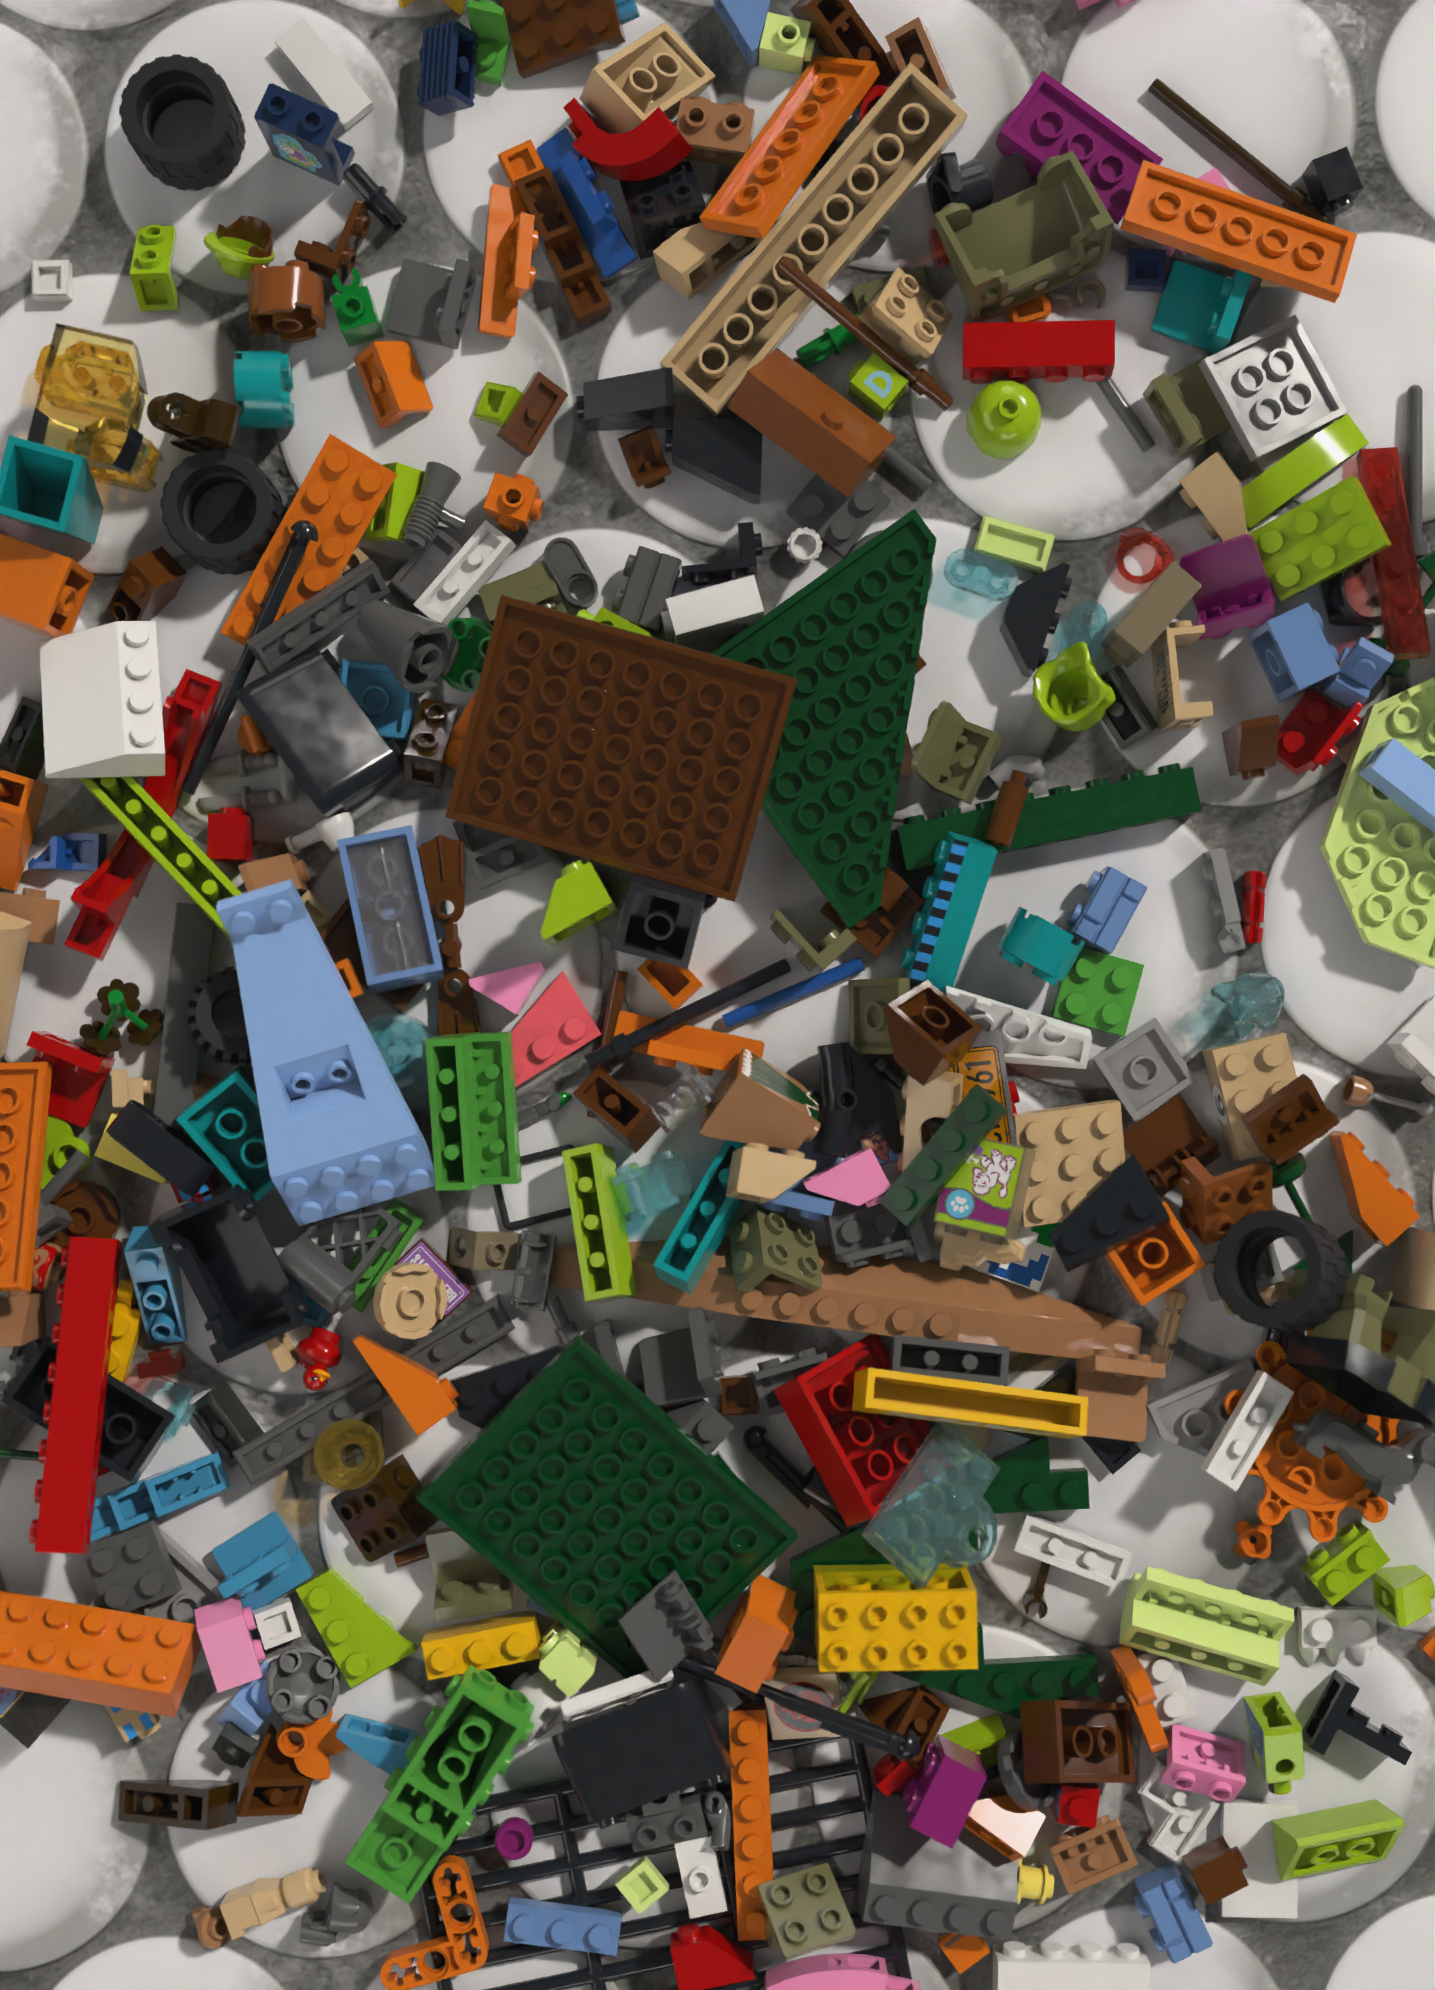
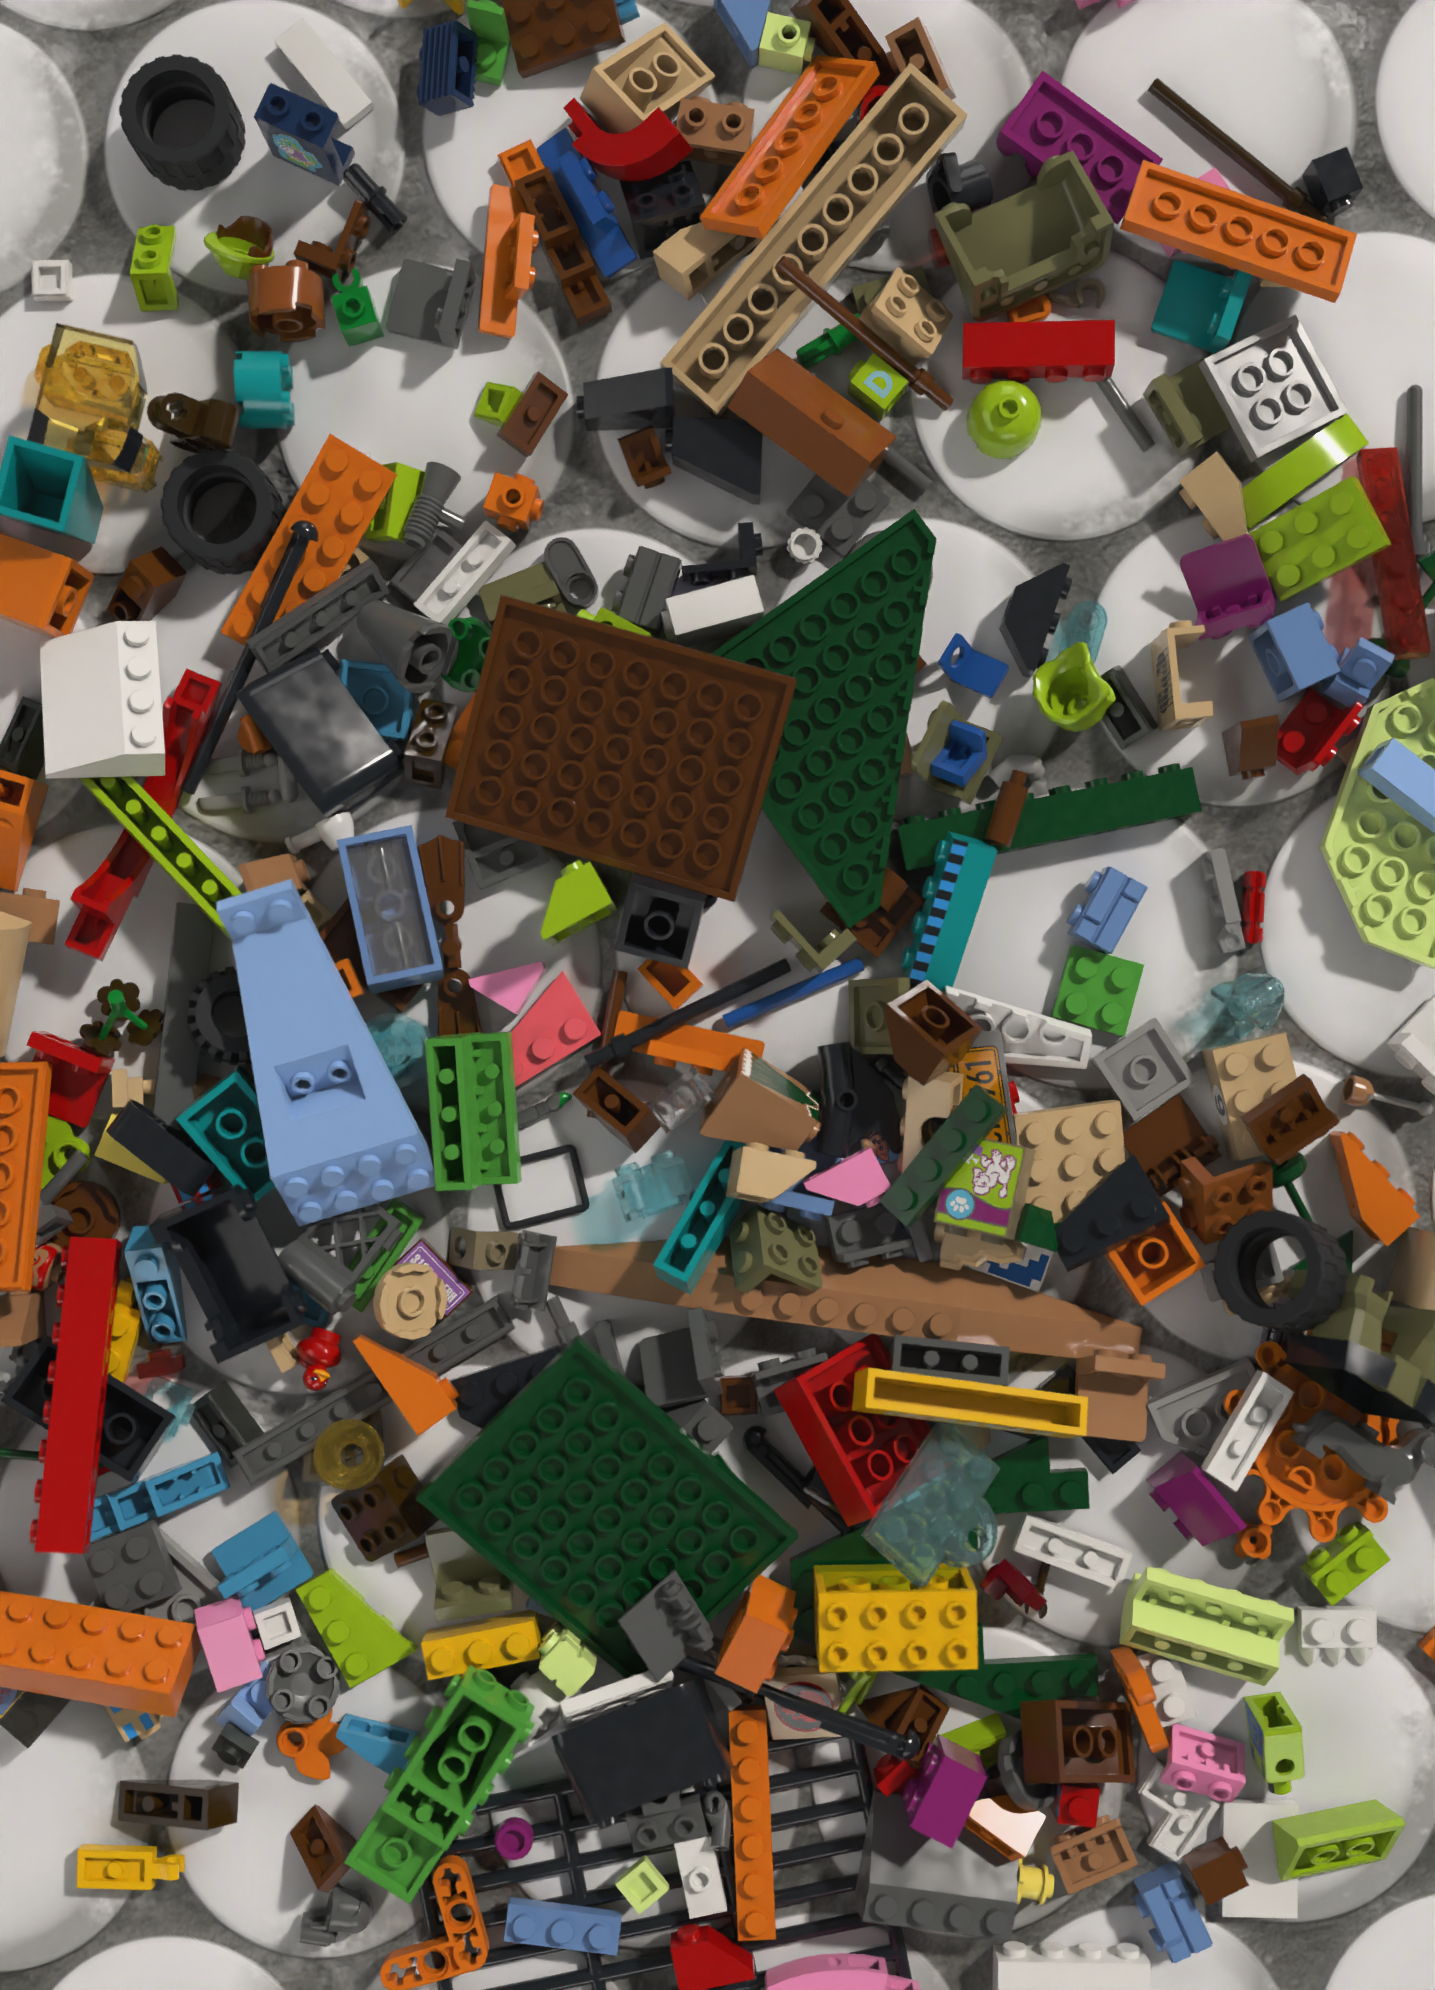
(72, 853): blue slope -> none
(125, 1867): none -> yellow plate
(210, 1927): medium nougat plate -> none
(230, 836): red brick -> none
(269, 1898): tan piece -> none
(273, 1783): reddish brown slope -> none
(323, 1847): none -> reddish brown slope
(392, 381): orange panel -> none
(598, 1224): lime brick -> none
(805, 1912): olive bracket -> none
(961, 754): none -> blue bracket
(962, 1949): orange tile -> none
(972, 668): none -> blue bracket
(981, 571): clear light blue plate -> none
(1009, 1579): none -> dark red bracket
(1014, 544): yellowish green tile -> none
(1037, 1228): none -> dark green slope
(1040, 945): teal brick -> none
(1137, 537): clear red piece -> none
(1145, 270): dark blue plate -> none
(1150, 615): dark tan brick -> none
(1169, 1326): tan axle -> none
(1194, 1501): none -> magenta slope
(1335, 1712): black bracket -> none
(1336, 603): black helmet -> none
(1403, 1593): lime slope -> none

